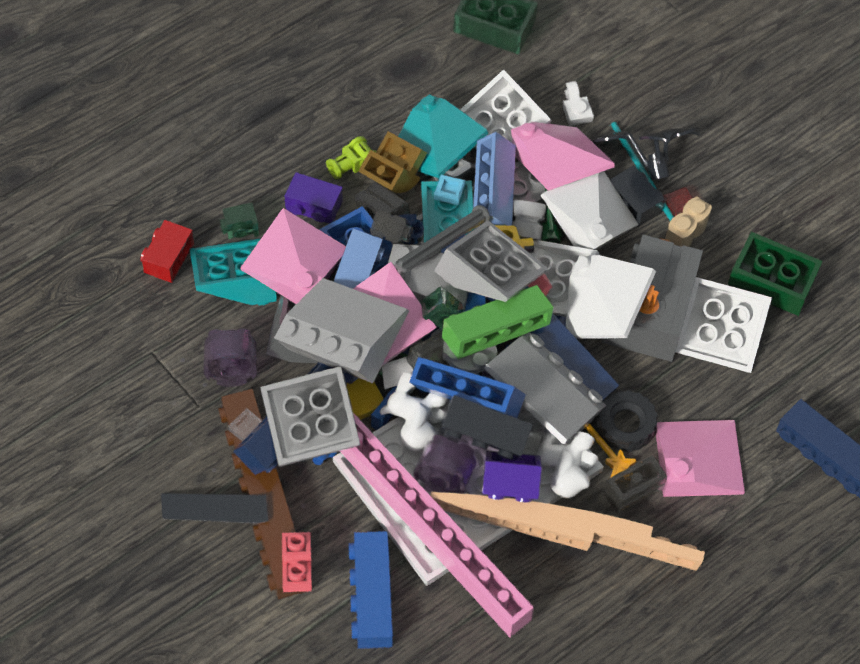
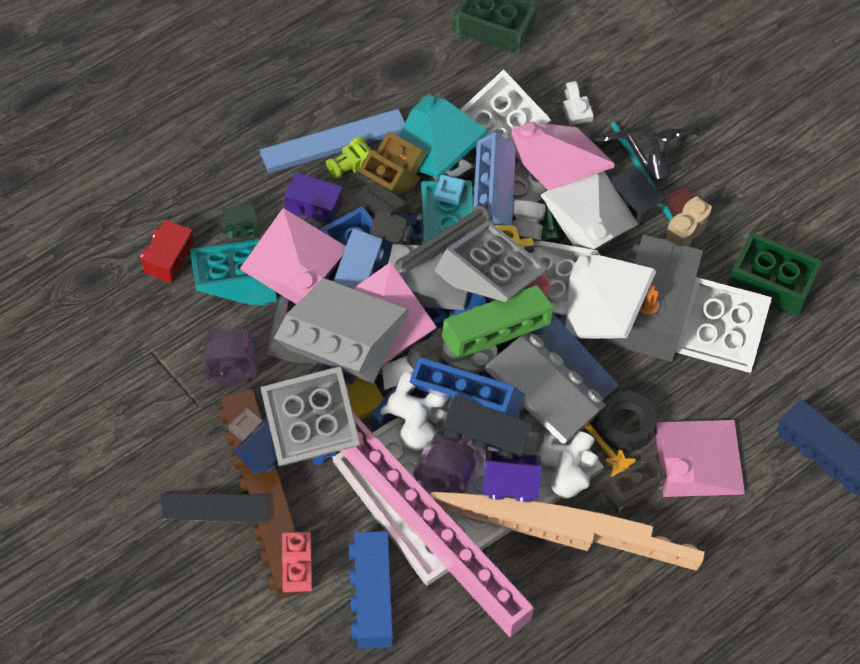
(330, 141): none -> medium blue tile
(440, 306): clear green brick -> none

